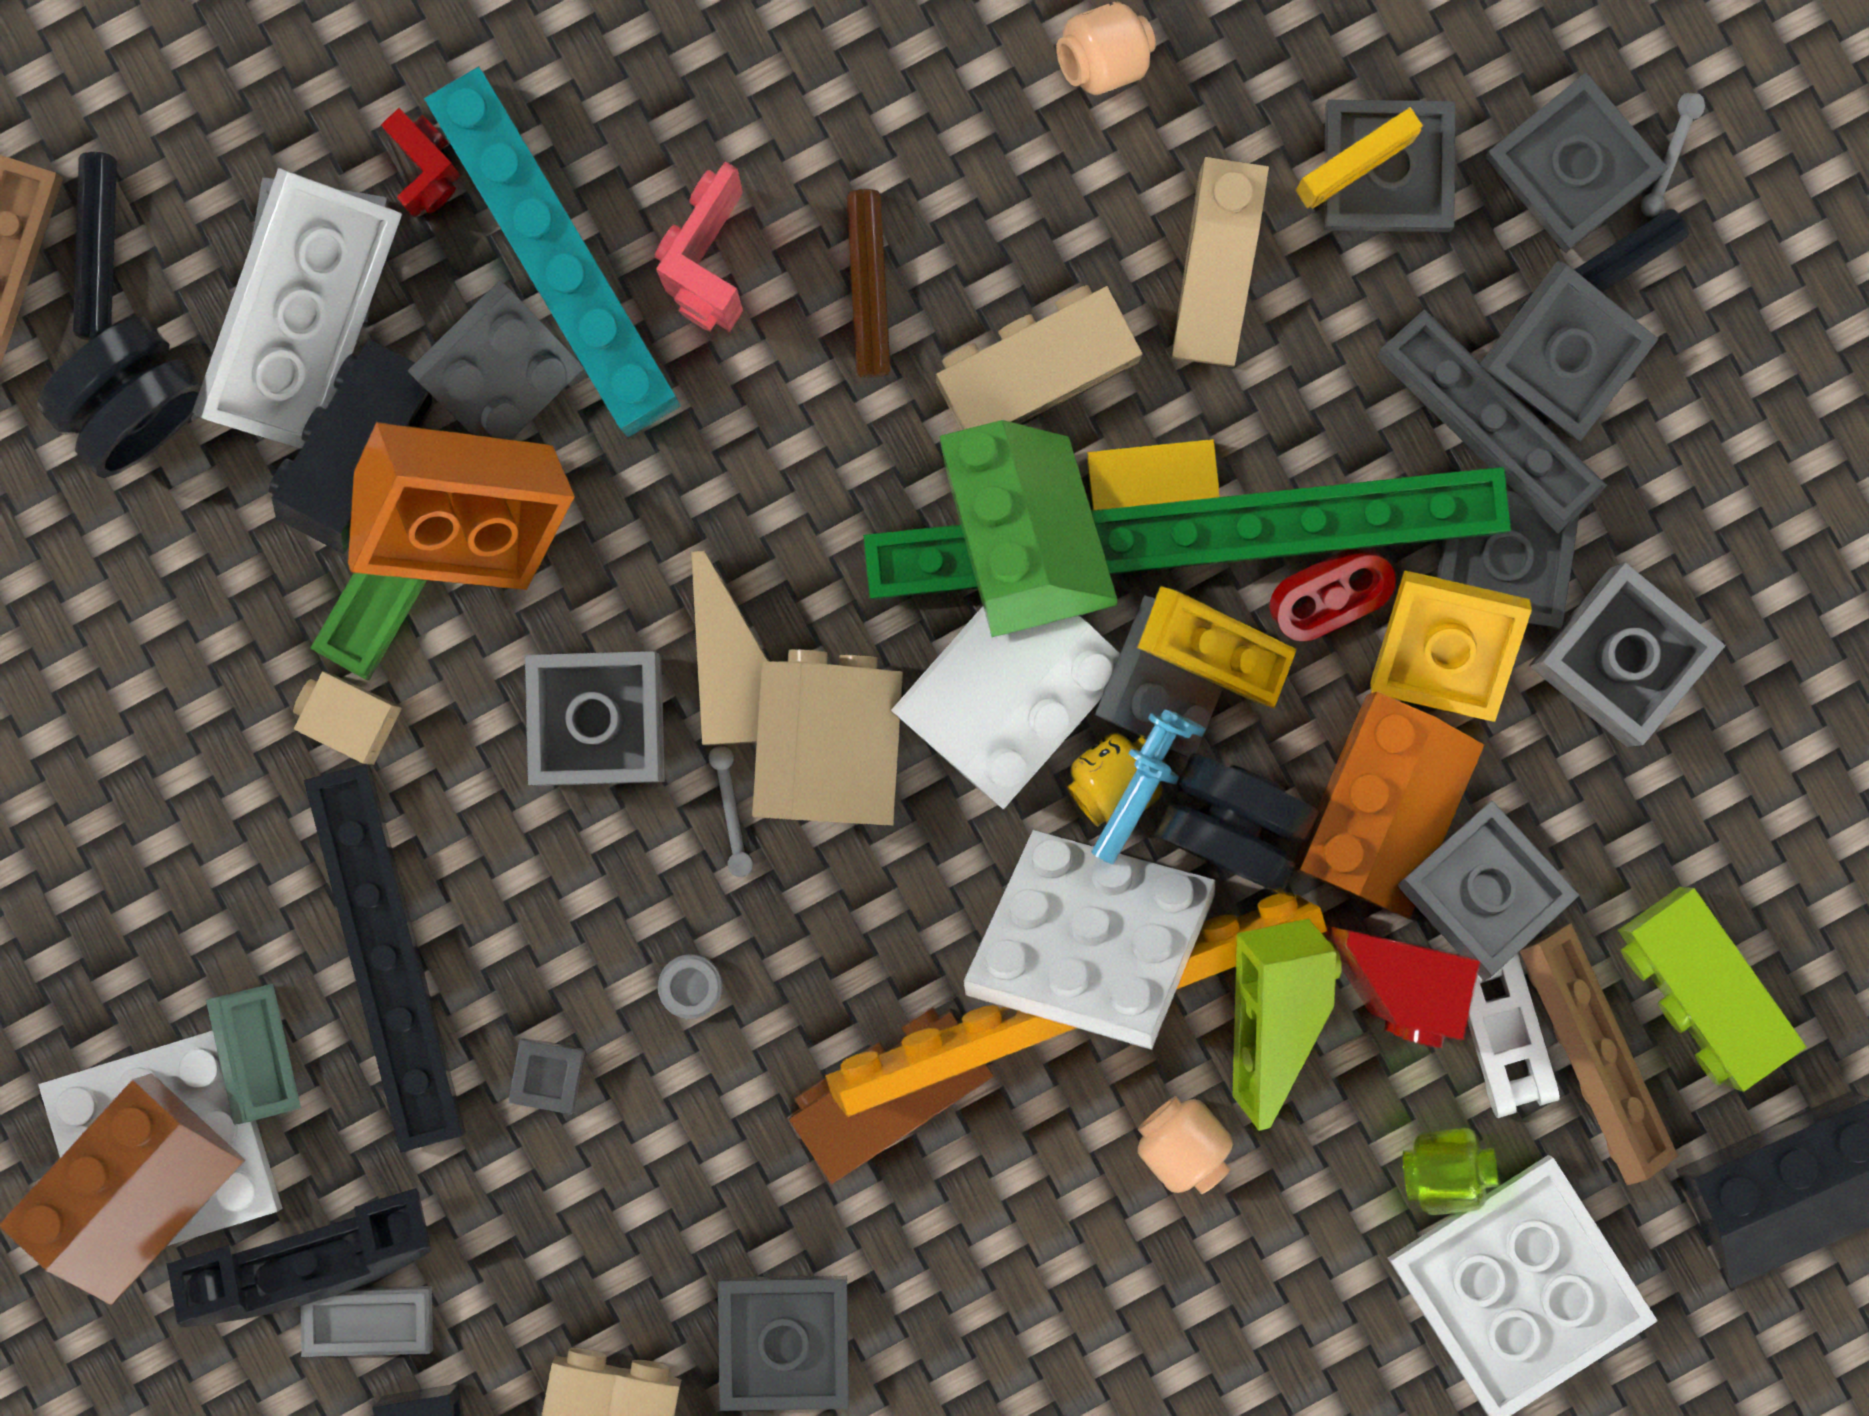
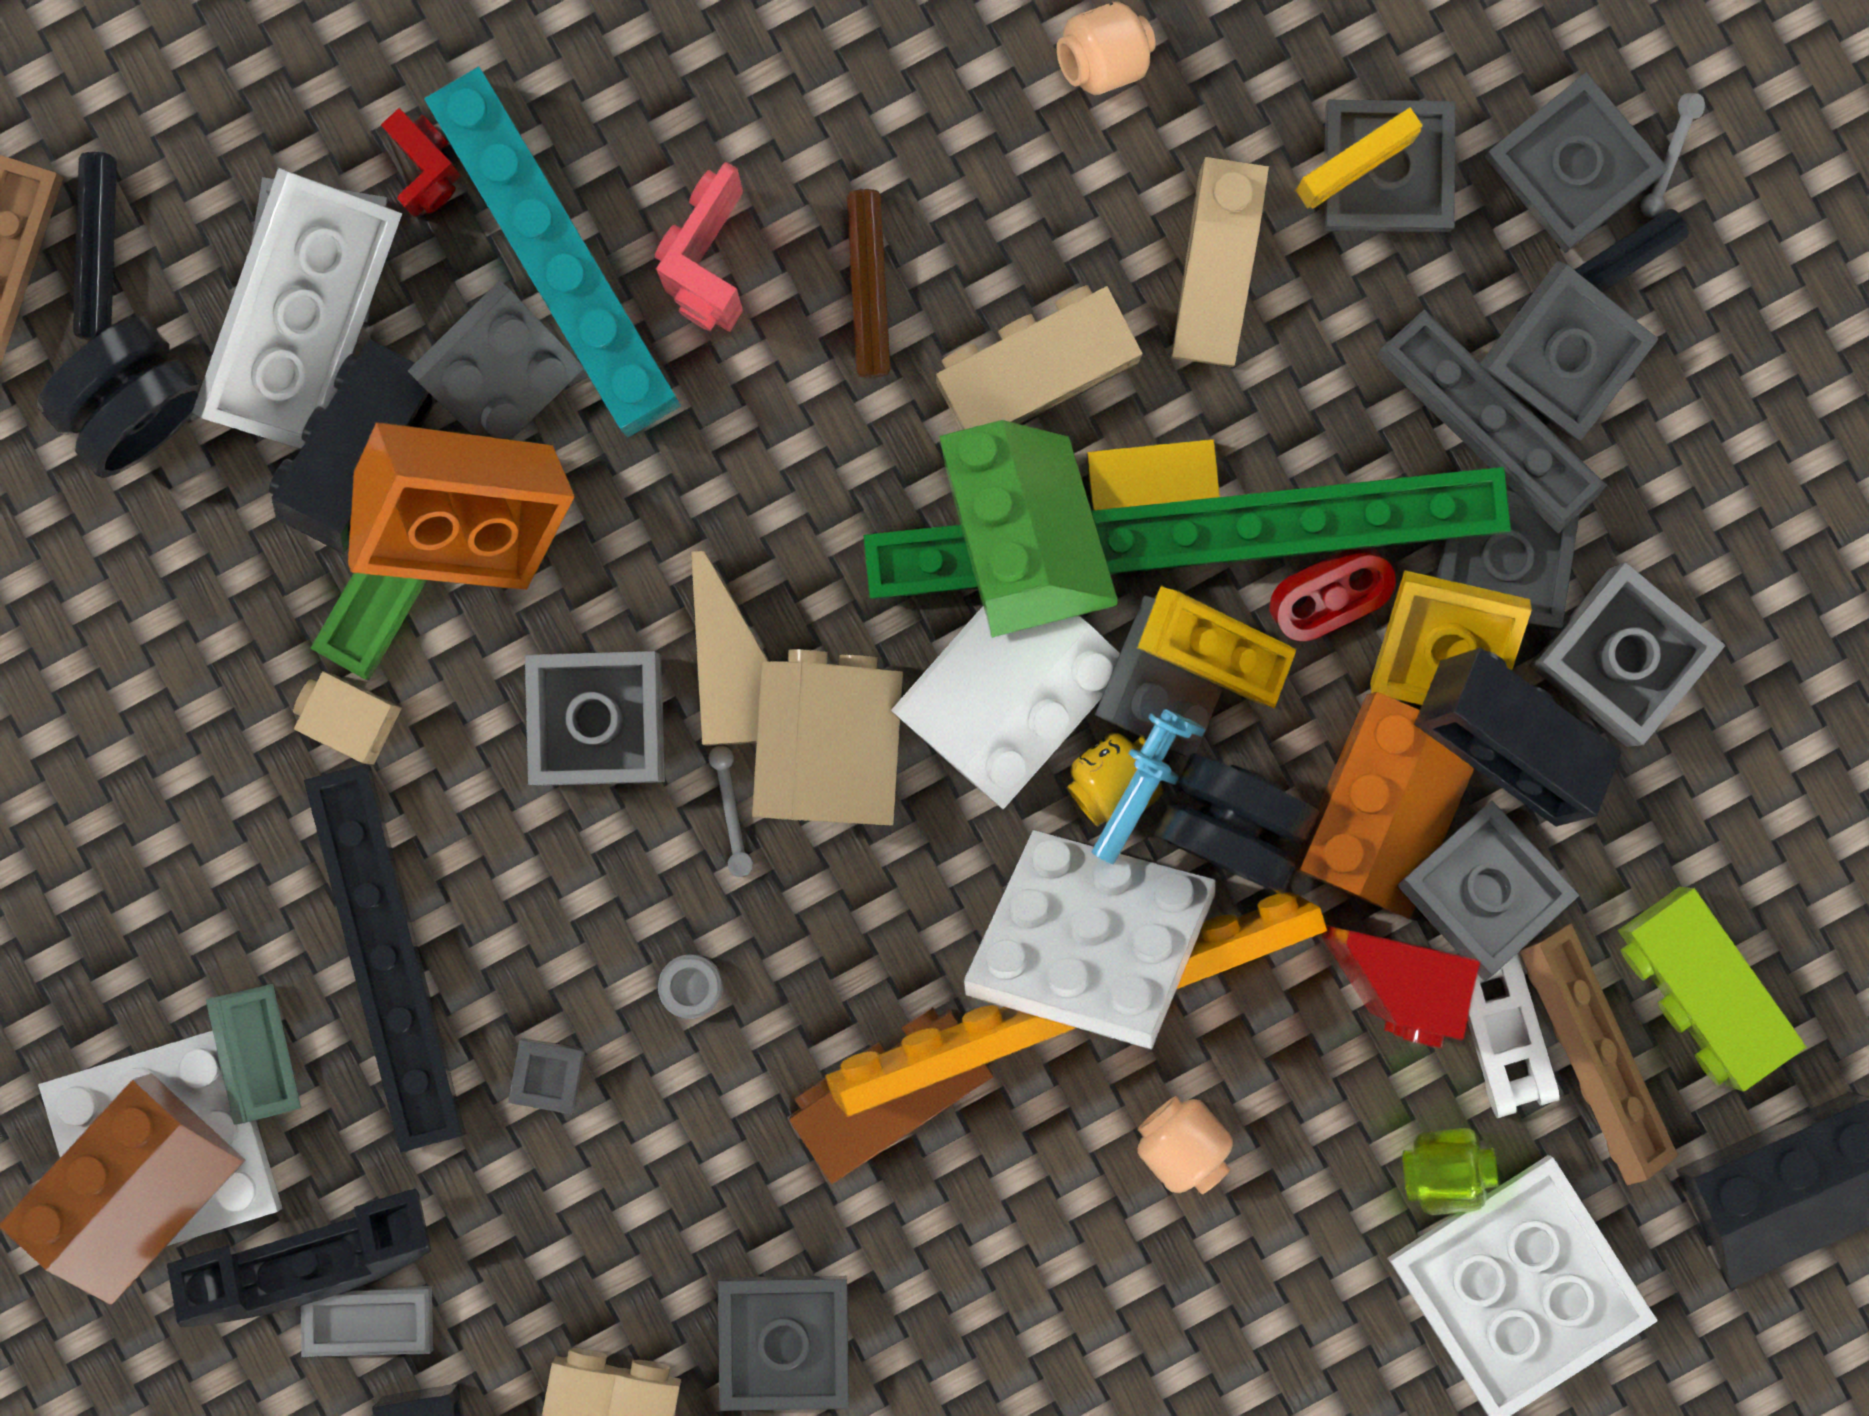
(1280, 1009): lime slope -> none
(1518, 737): none -> black brick

